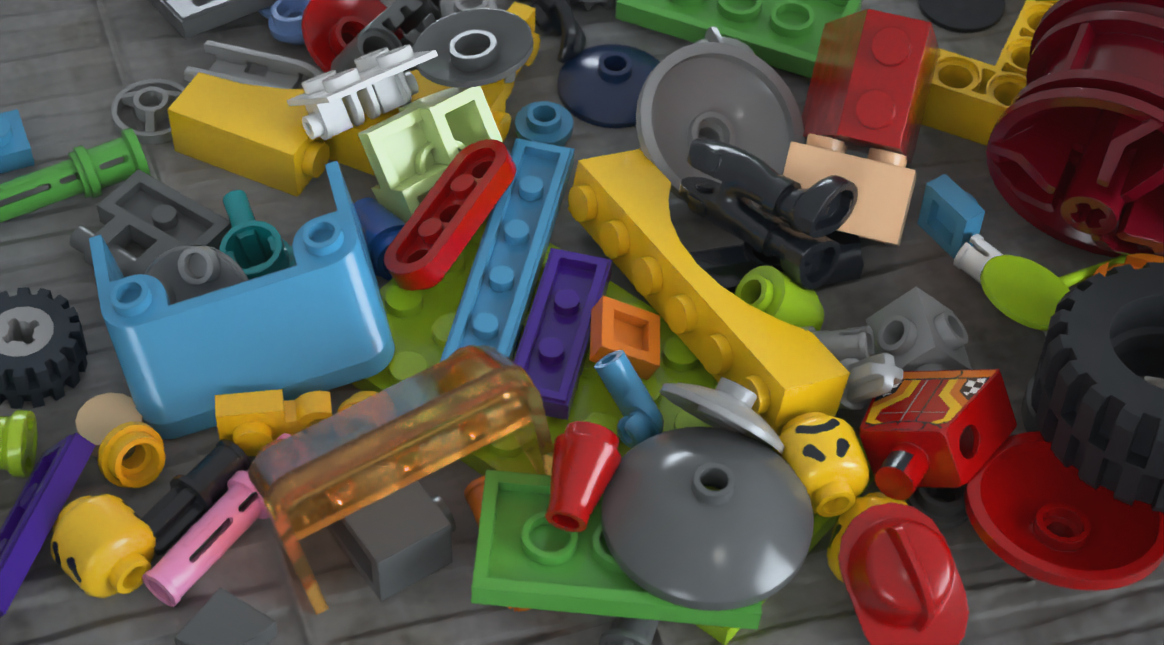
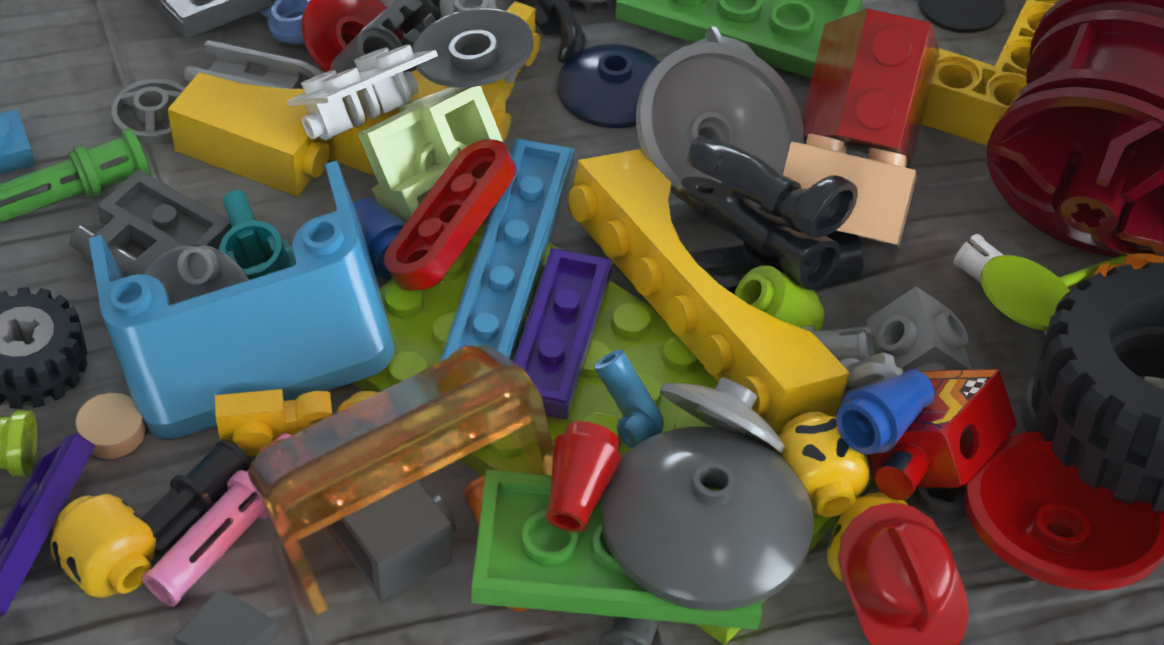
(144, 463): yellow plate -> none
(544, 123): dark azure plate -> none
(625, 328): orange tile -> none
(880, 413): none -> blue cone
(949, 214): dark azure plate -> none

